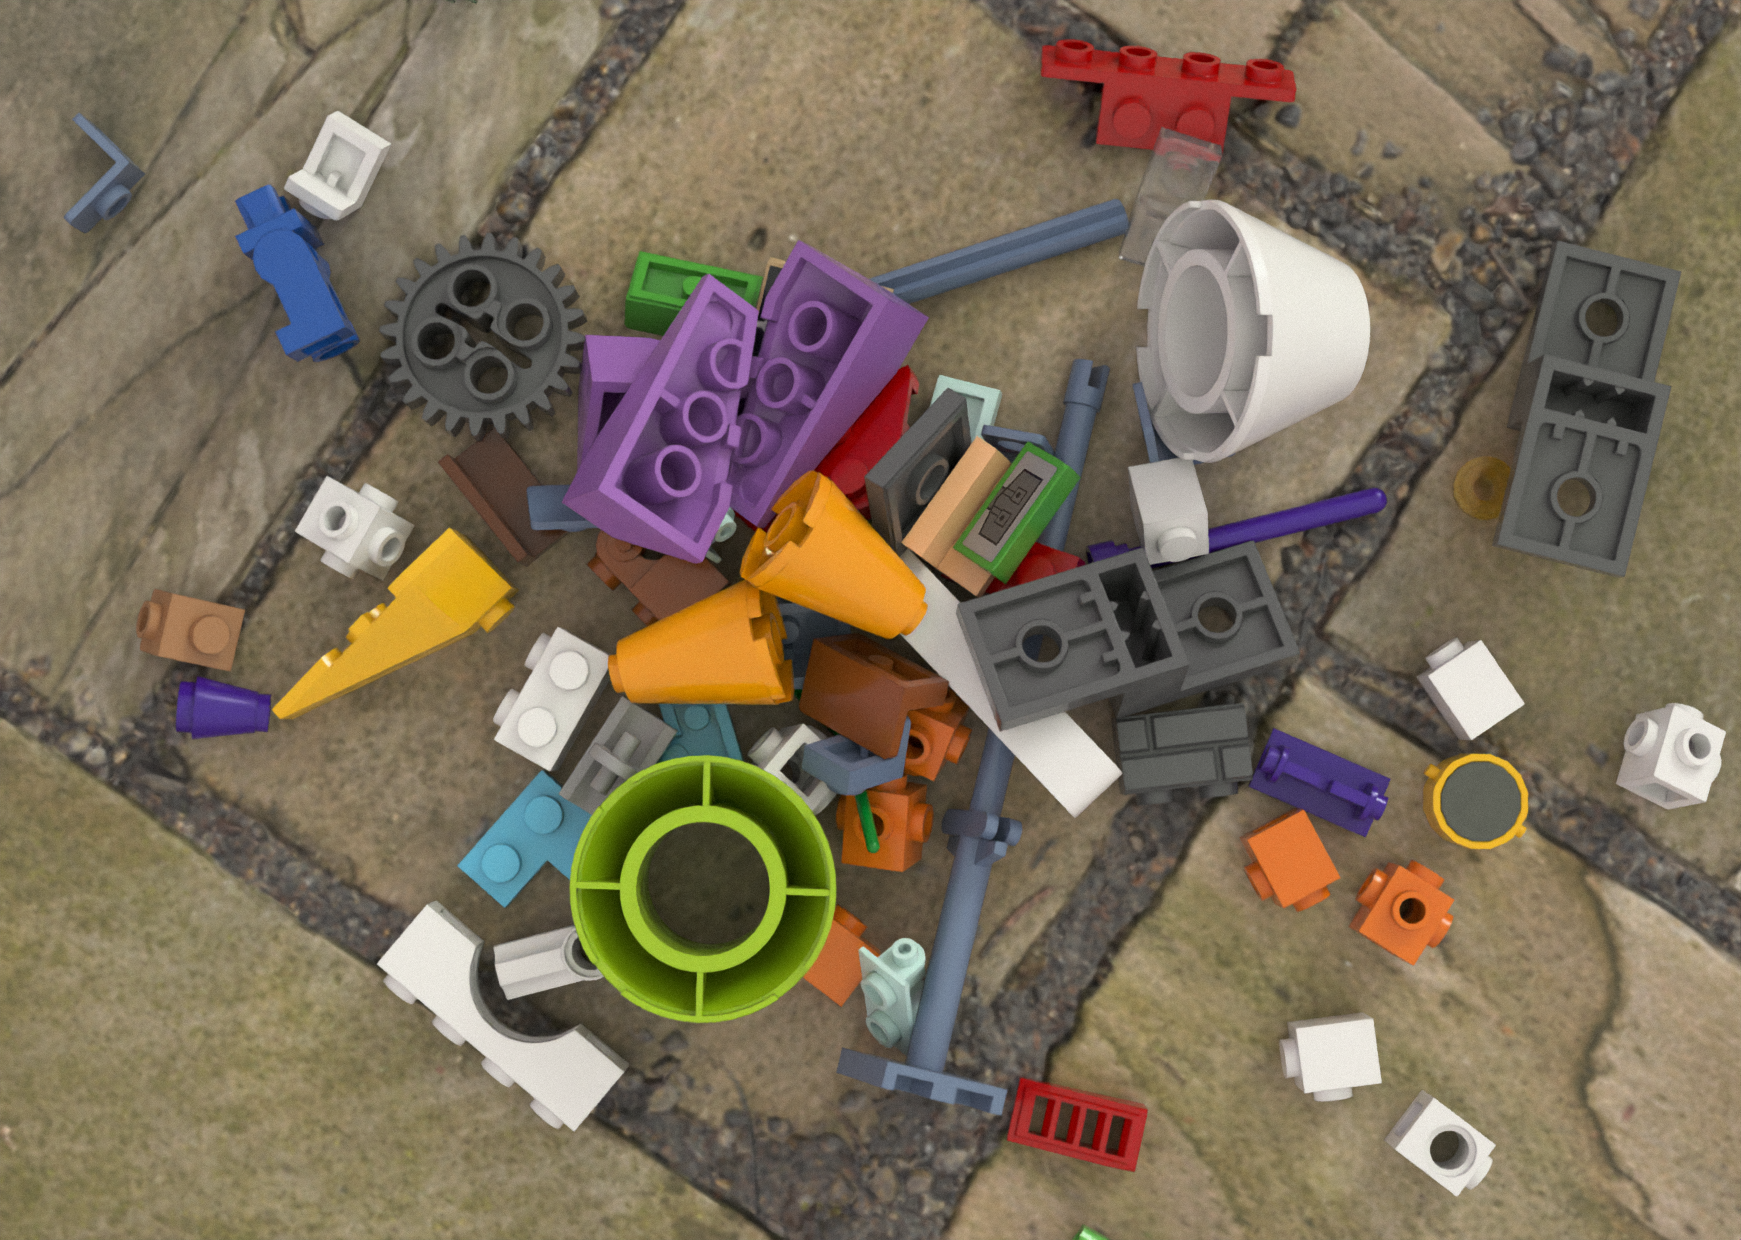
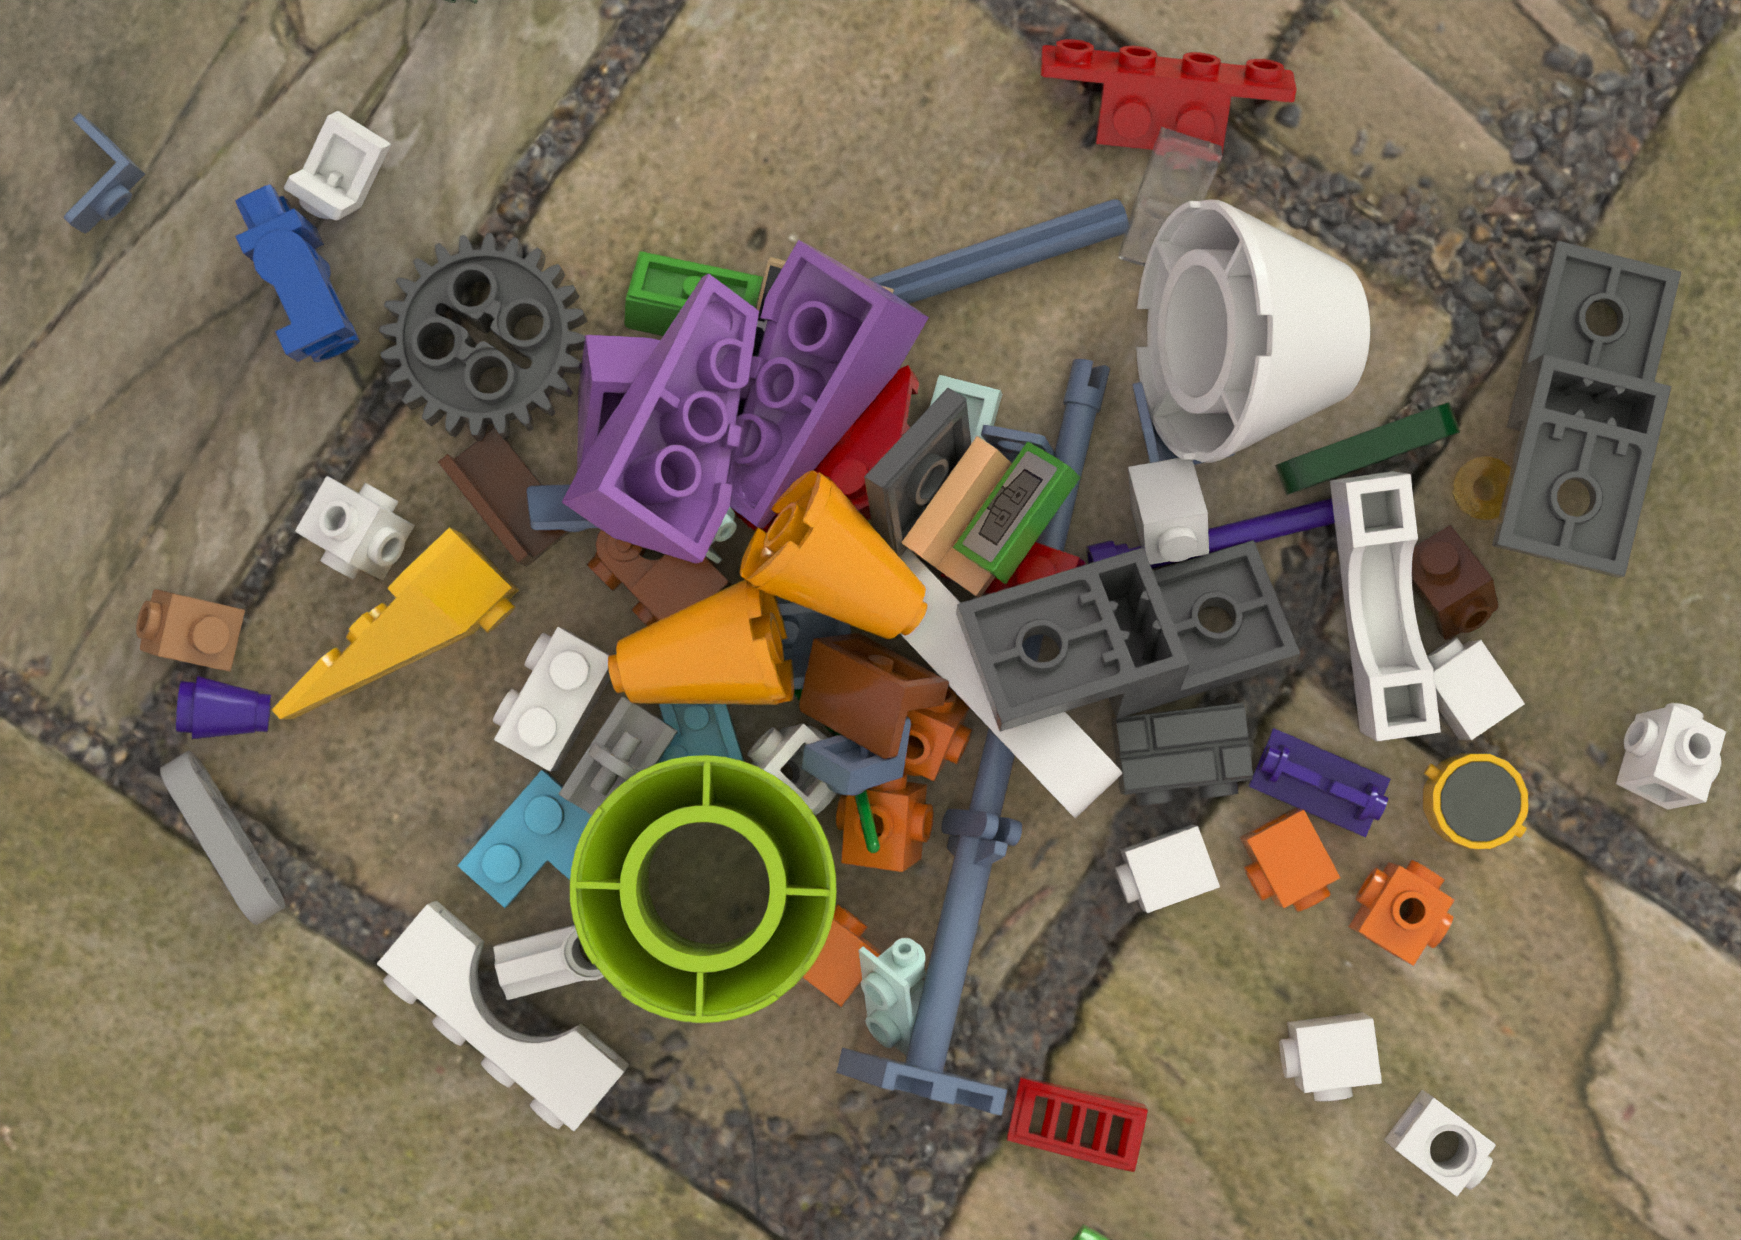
(222, 837): none -> light grey beam
(1166, 869): none -> white brick
(1367, 448): none -> dark green beam
(1375, 557): none -> white arch
(1453, 583): none -> reddish brown bracket

